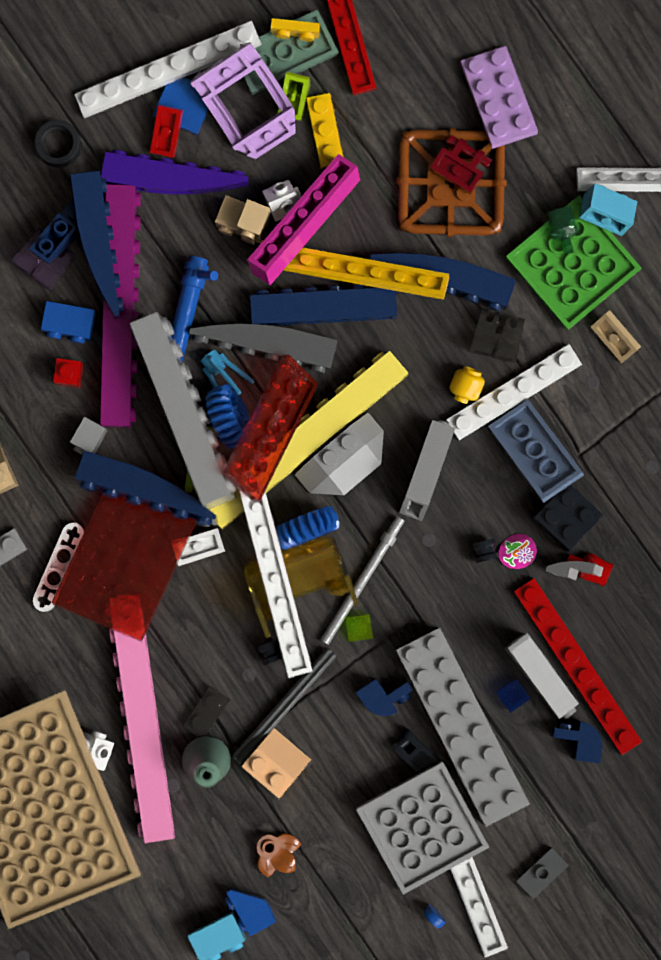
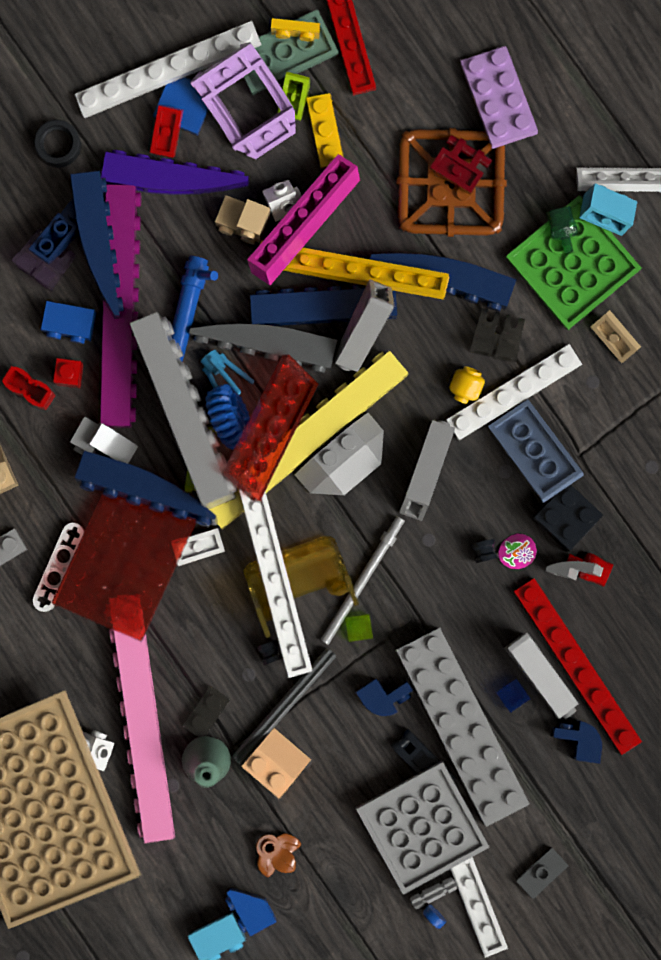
(25, 386): none -> red brick
(112, 444): none -> light grey slope
(307, 527): blue gear -> none
(364, 325): none -> light grey slope
(433, 893): none -> light grey axle

